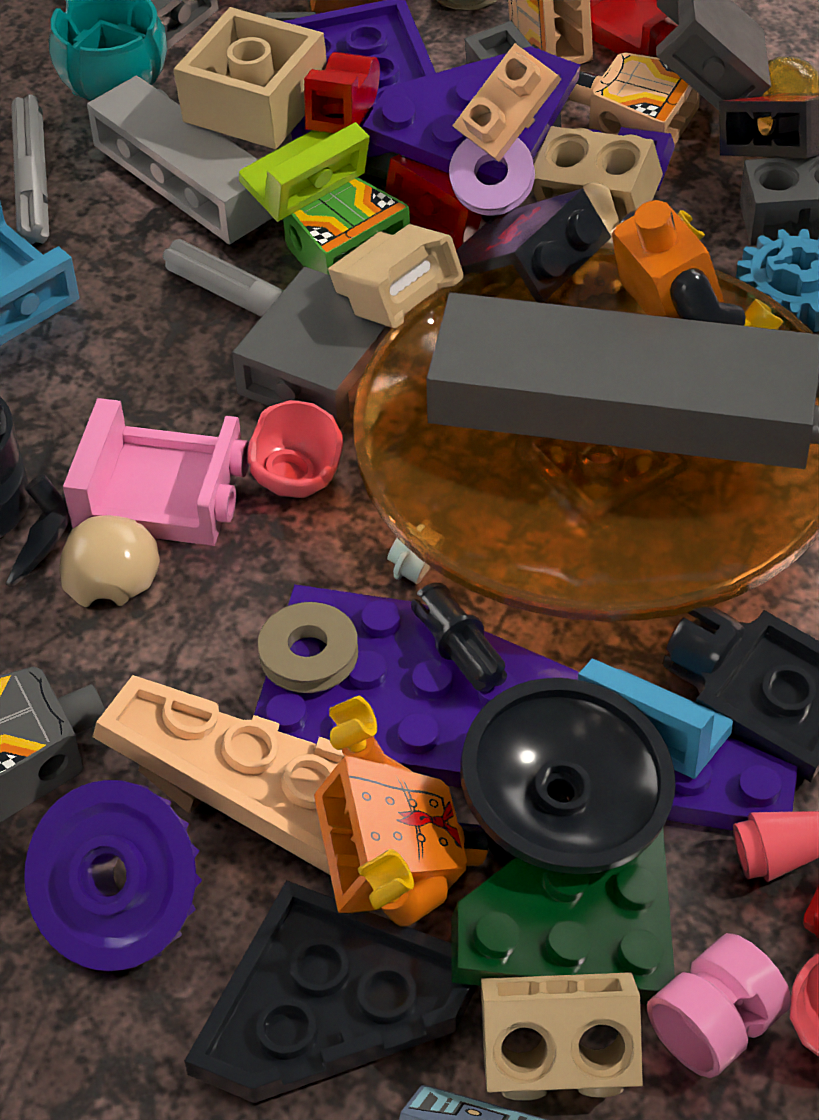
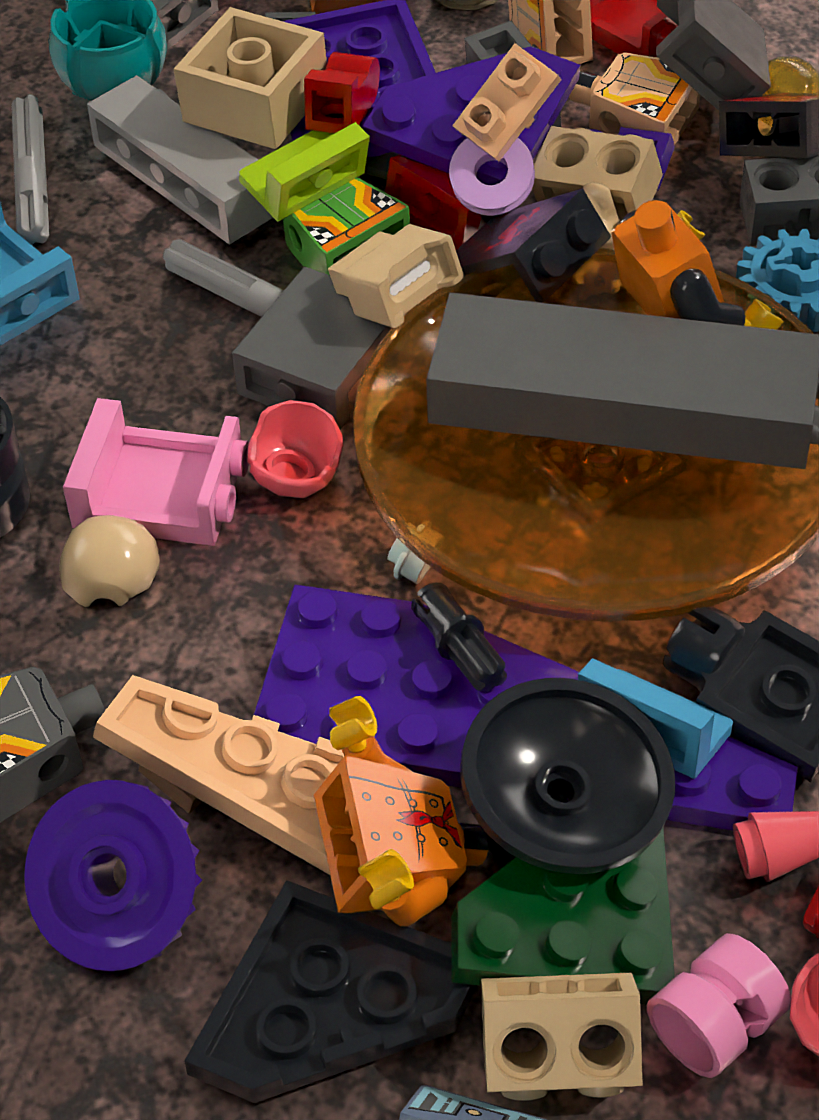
(44, 532): black bar -> none
(313, 672): dark tan piece -> none

